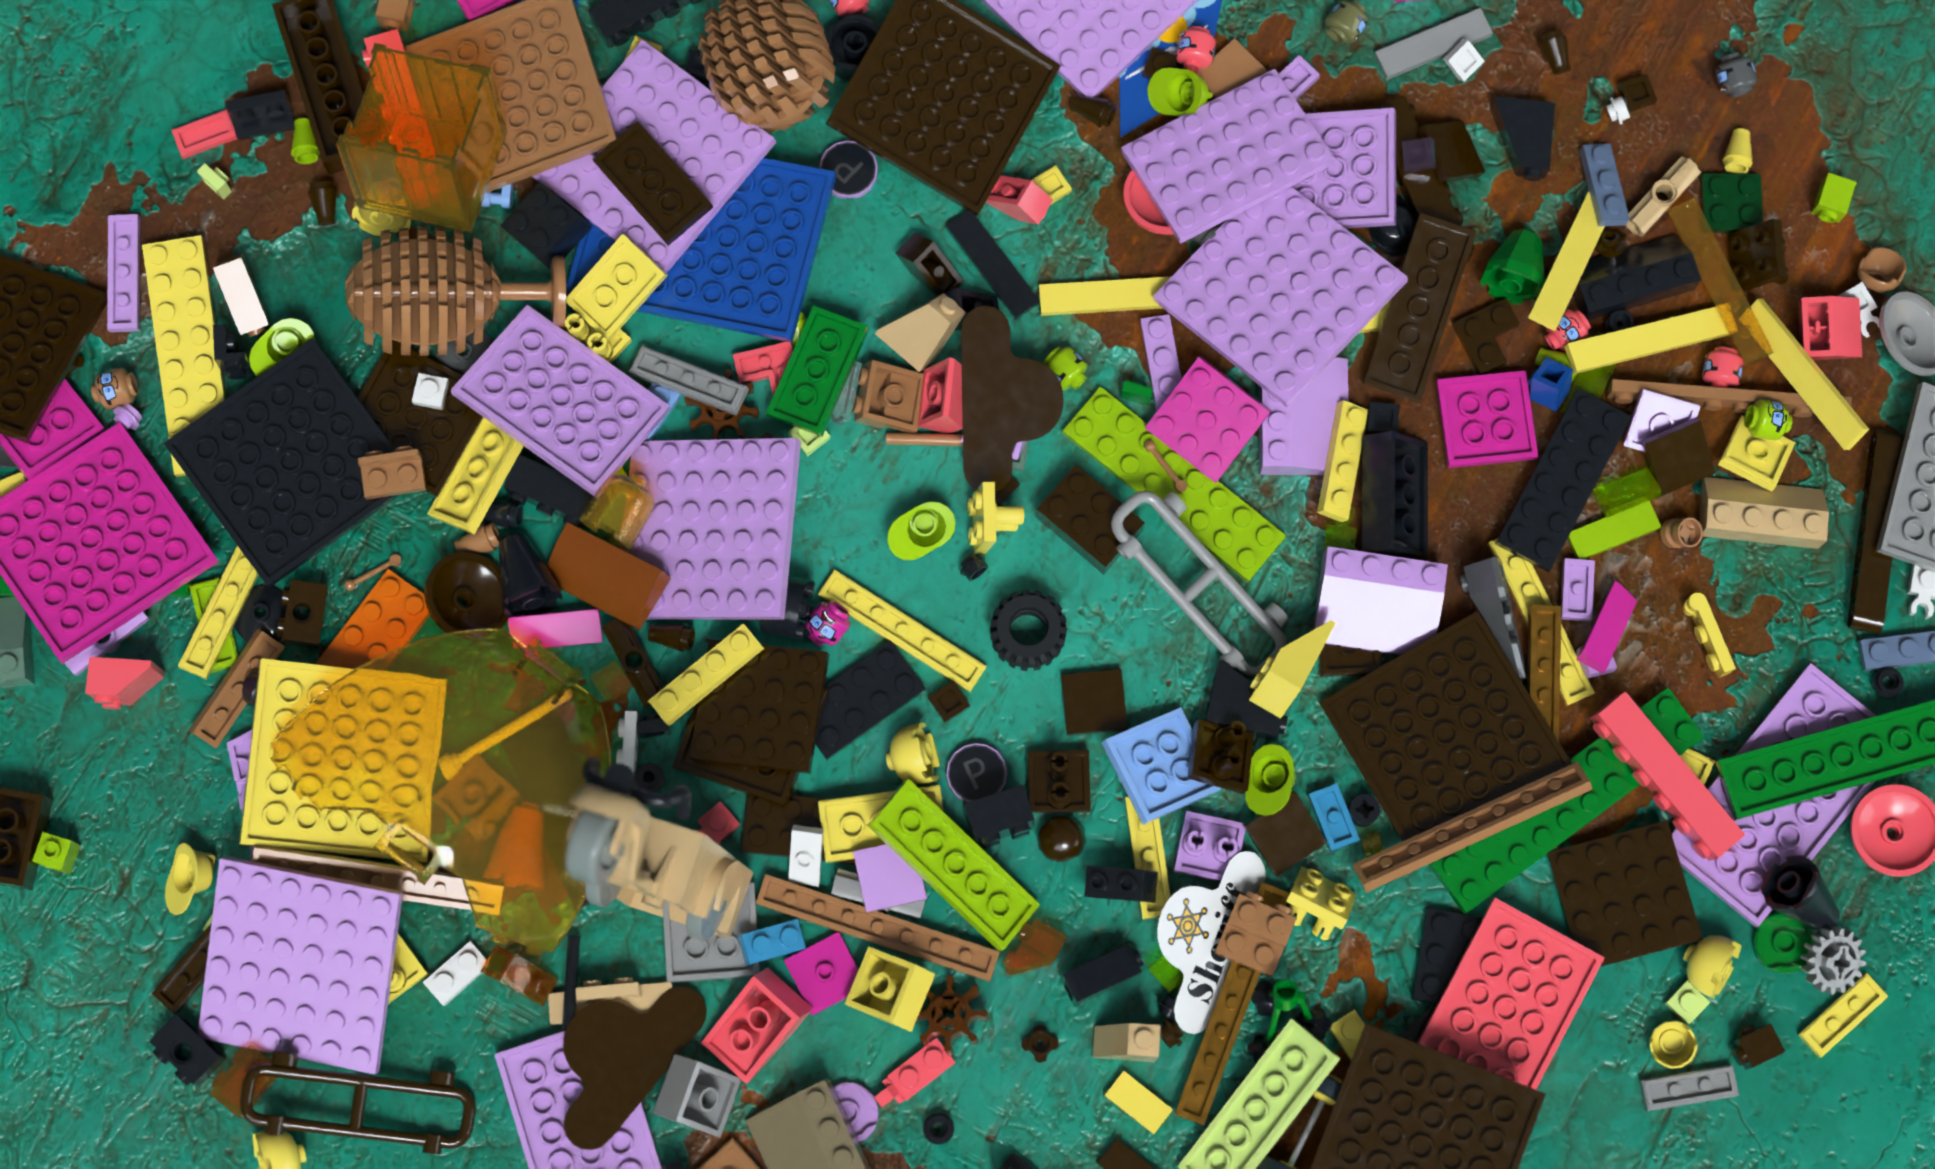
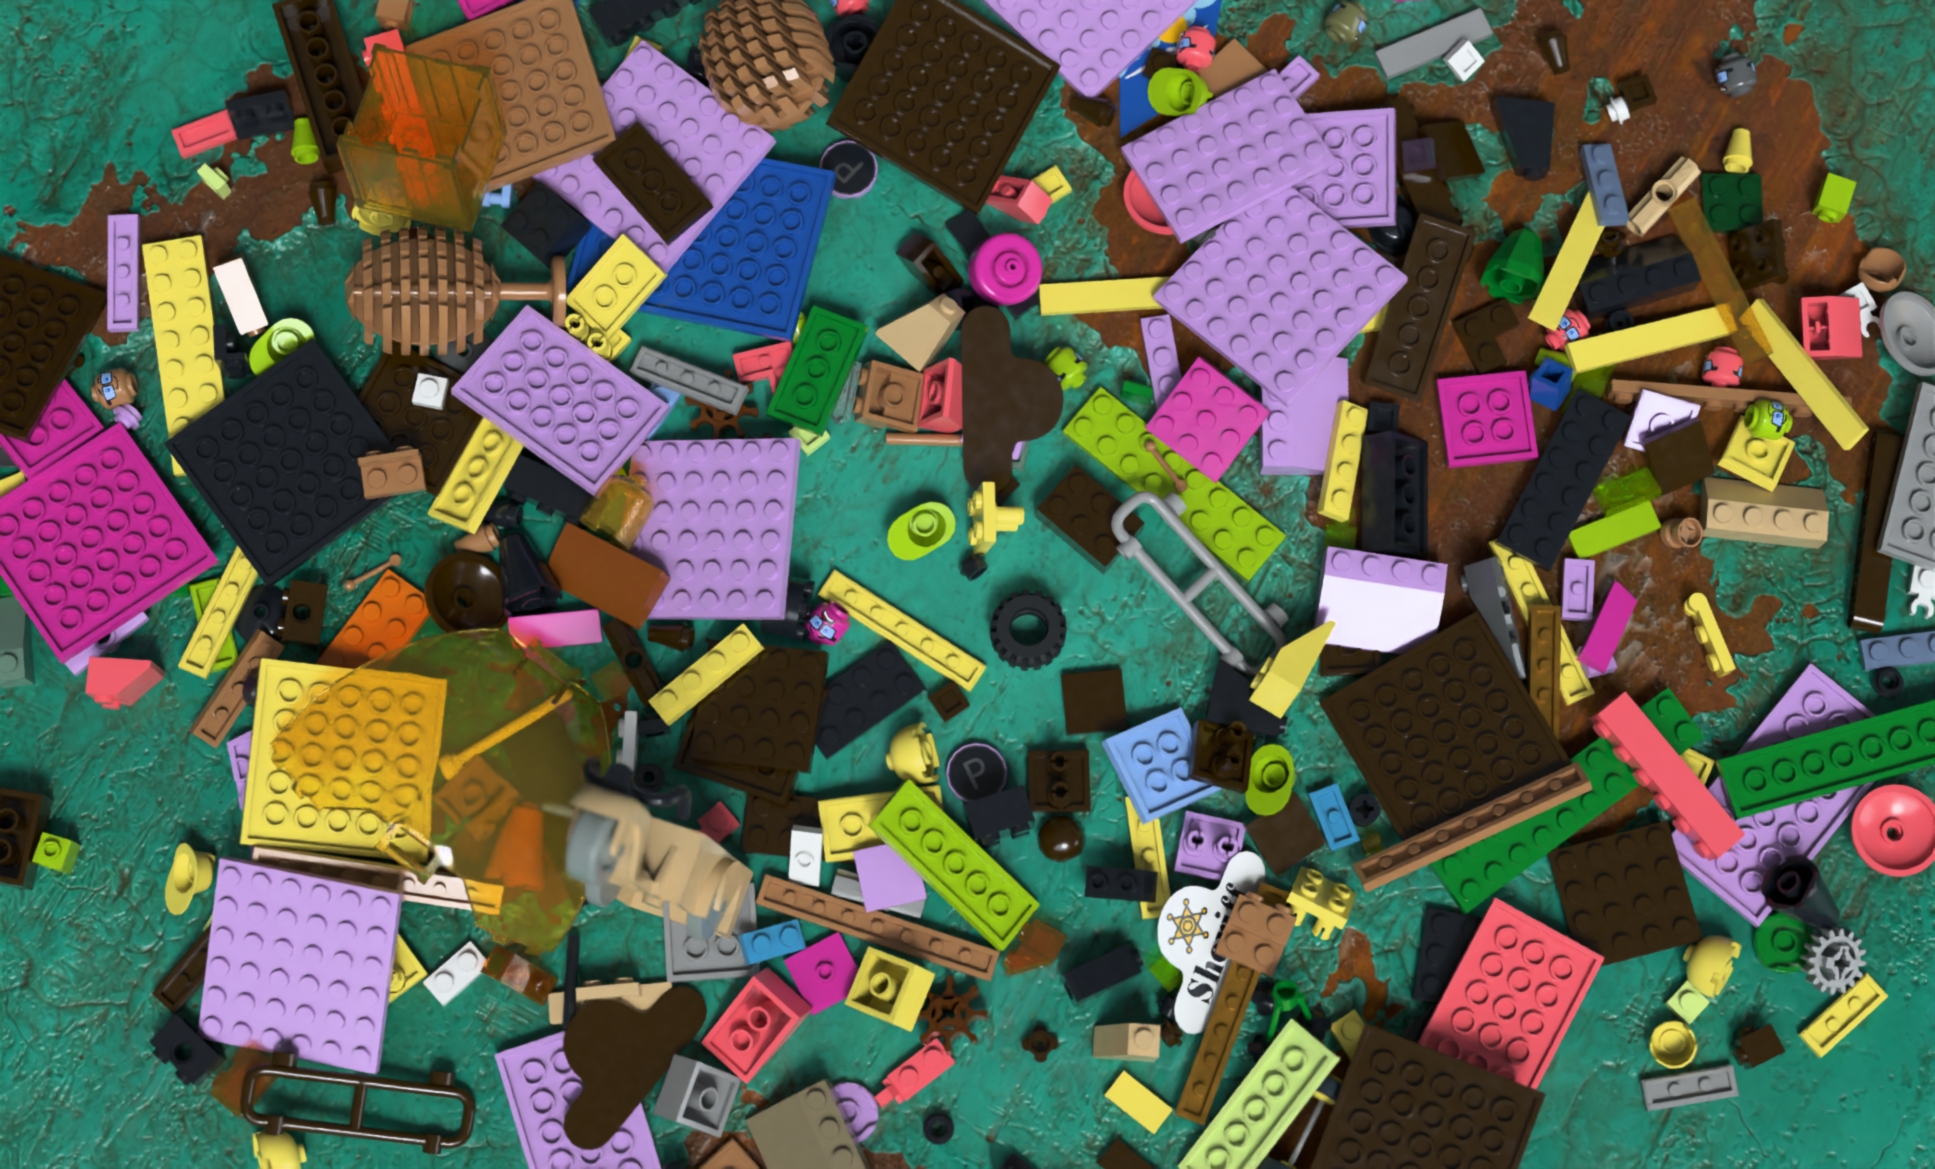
(1005, 269): none -> dark pink wheel

